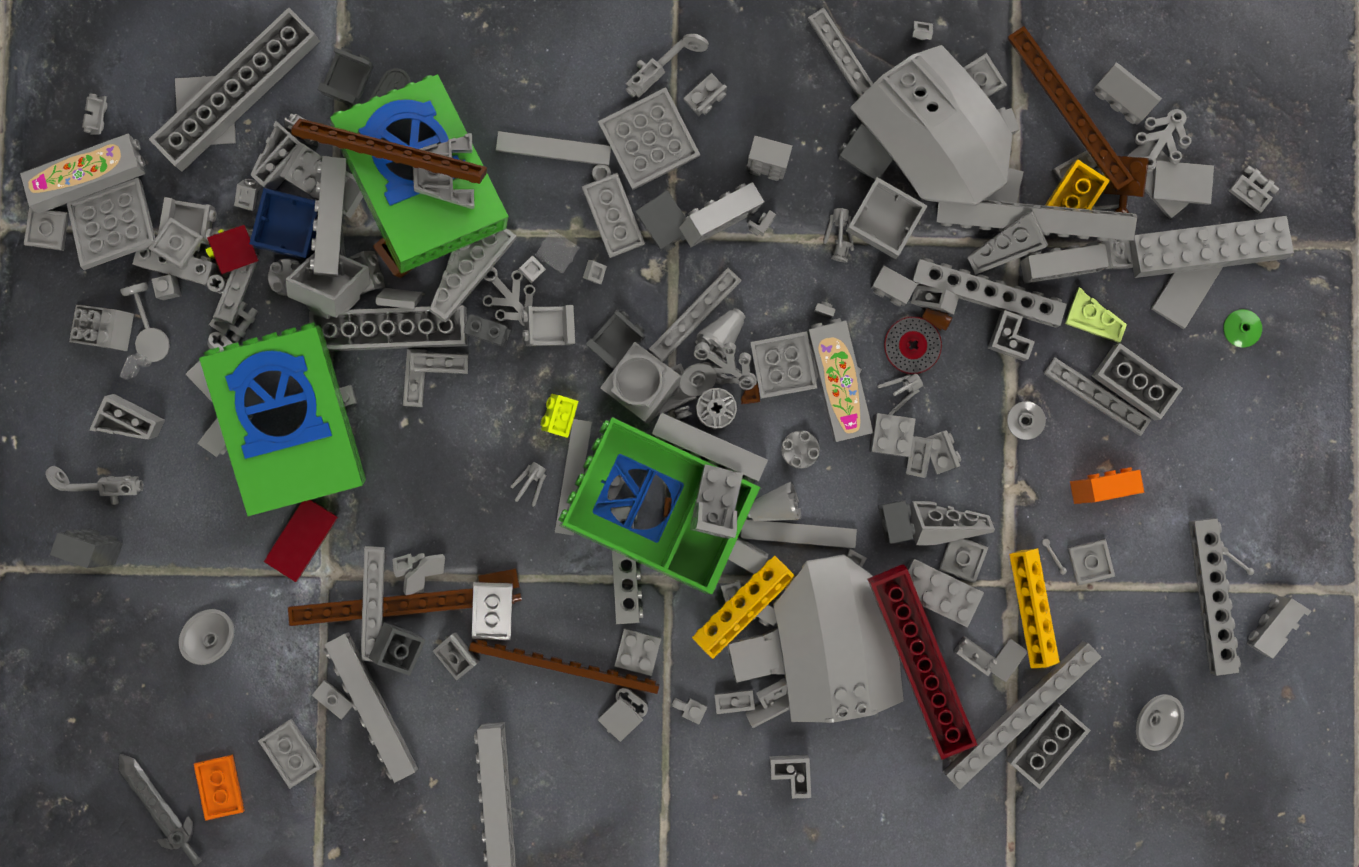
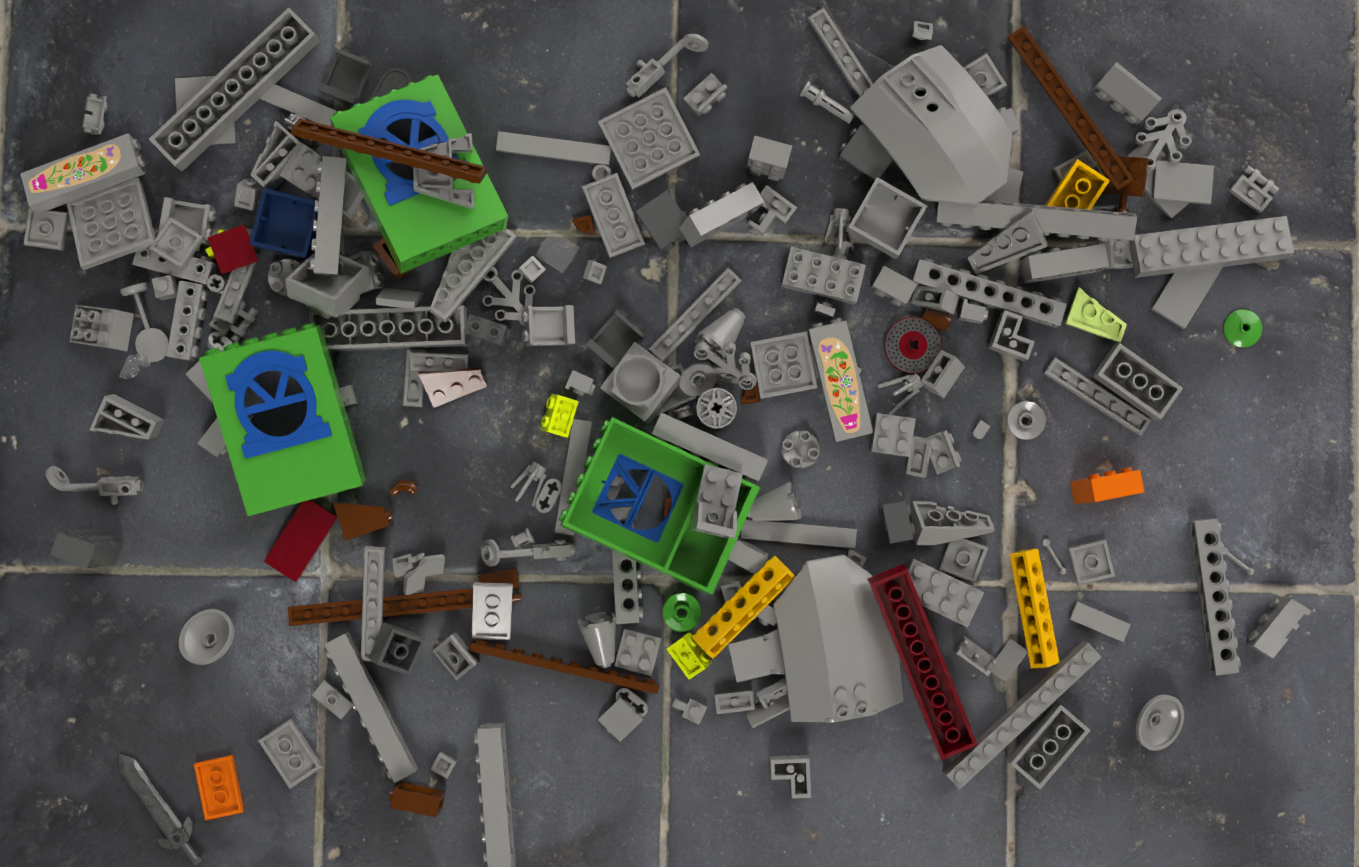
(187, 321): none -> light grey brick
(298, 105): none -> light grey tile
(362, 519): none -> reddish brown slope
(403, 485): none -> reddish brown arm
(417, 799): none -> reddish brown window
(443, 765): none -> light grey plate
(450, 385): none -> wing
(523, 539): none -> light grey bush
(553, 497): none -> light grey beam
(559, 550): none -> light grey piece
(580, 383): none -> light grey brick
(584, 224): none -> reddish brown tile
(600, 636): none -> light grey cone
(681, 622): none -> bright green dish
(689, 655): none -> neon yellow bracket
(777, 204): none -> light grey plate
(817, 100): none -> light grey pin
(823, 275): none -> light grey brick
(942, 374): none -> light grey brick
(972, 312): none -> light grey brick
(980, 430): none -> light grey piece
(1099, 621): none -> light grey tile

